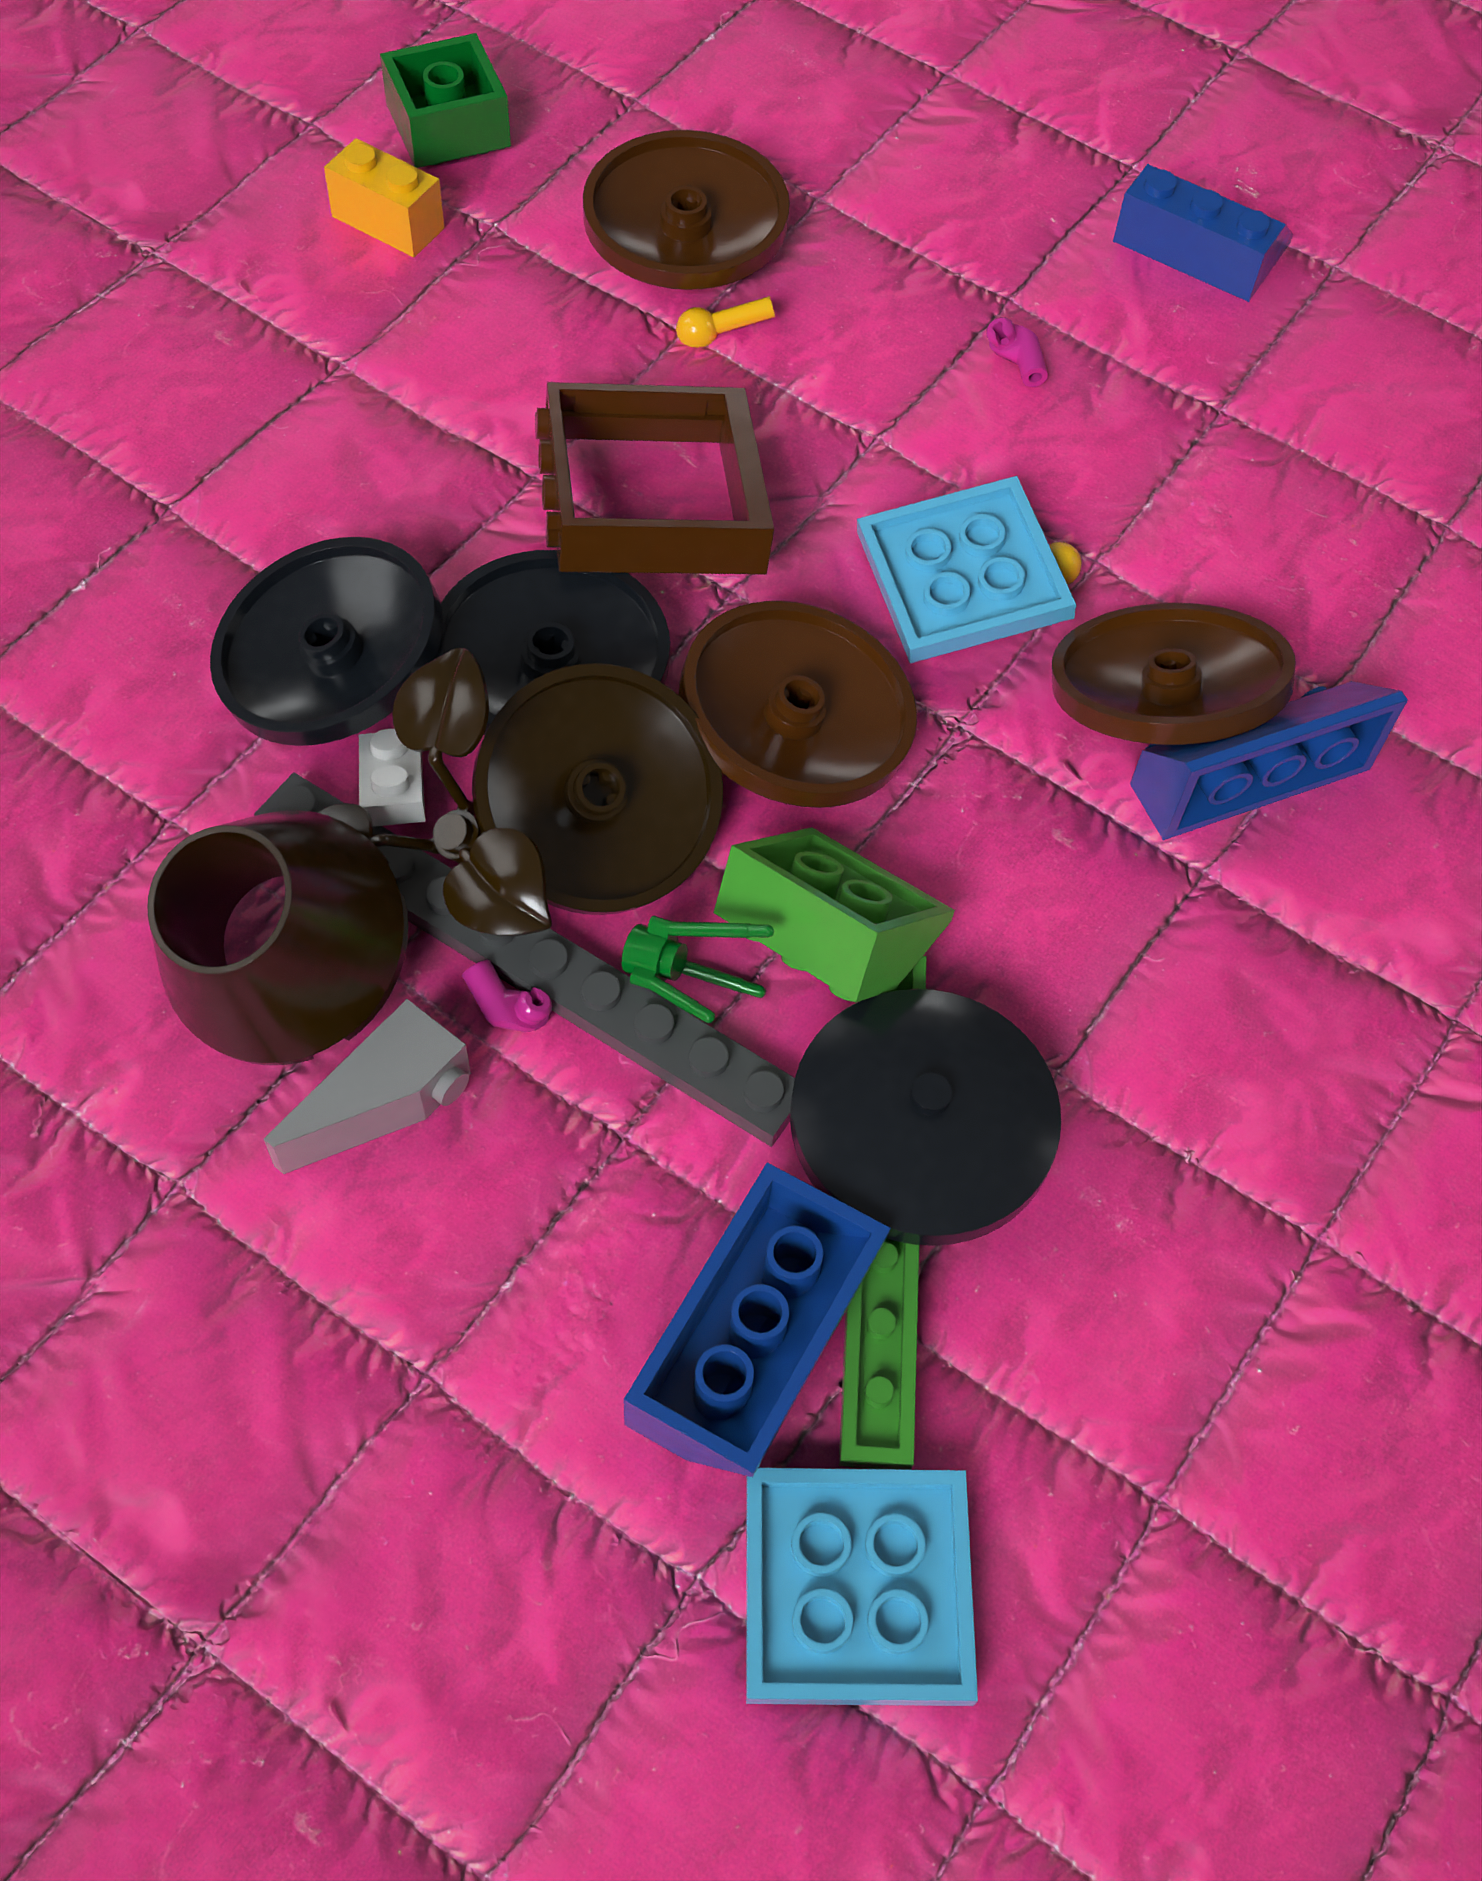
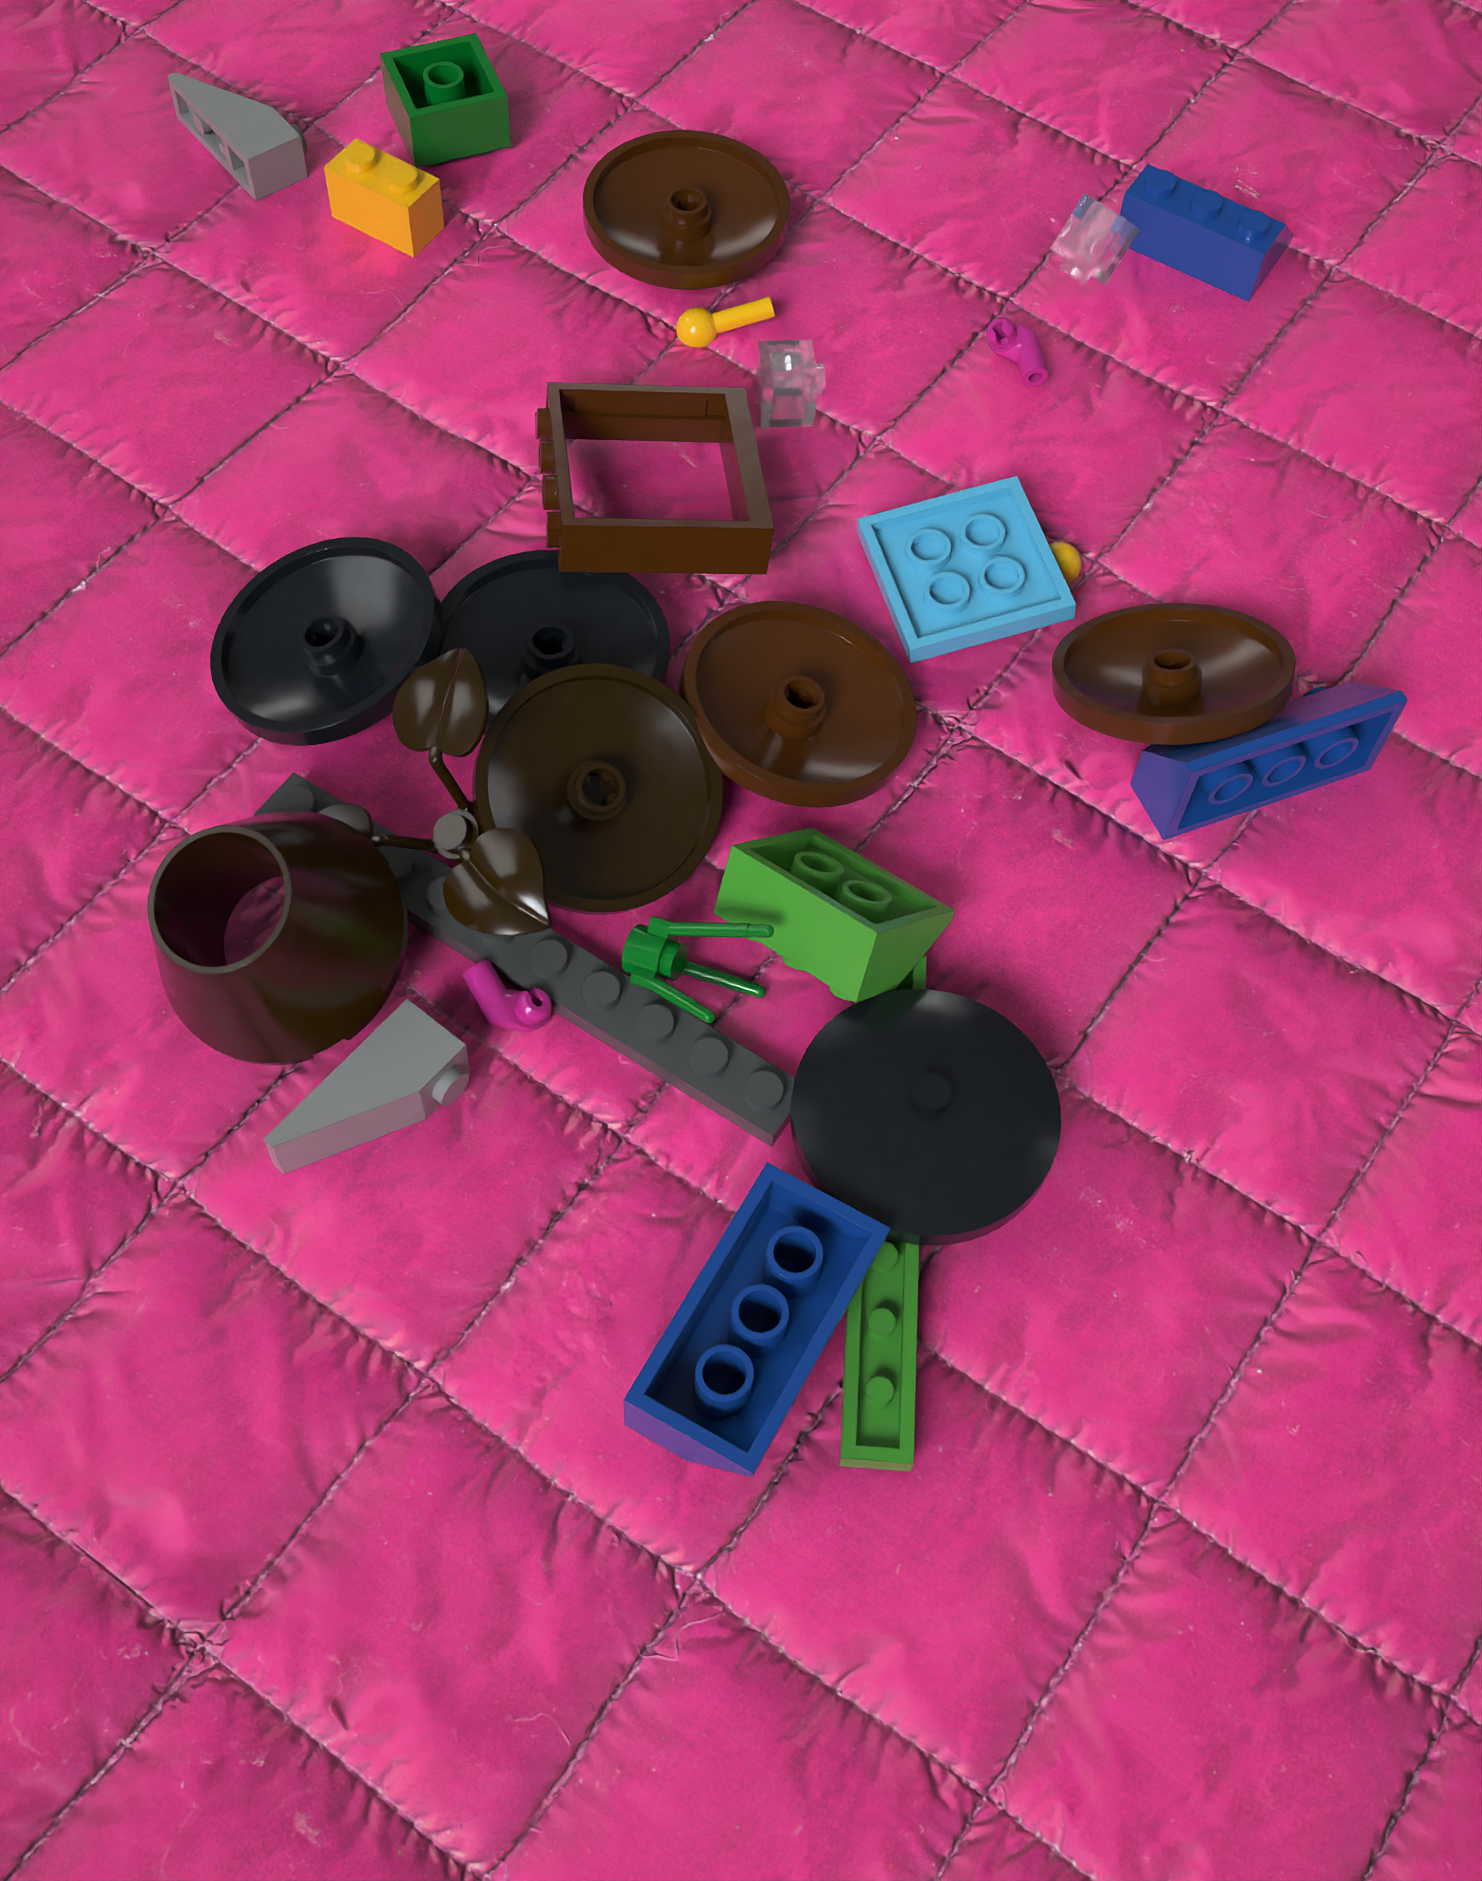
(242, 135): none -> light grey slope
(390, 779): white plate -> none
(788, 383): none -> clear brick
(859, 1588): medium azure plate -> none
(1093, 241): none -> clear brick

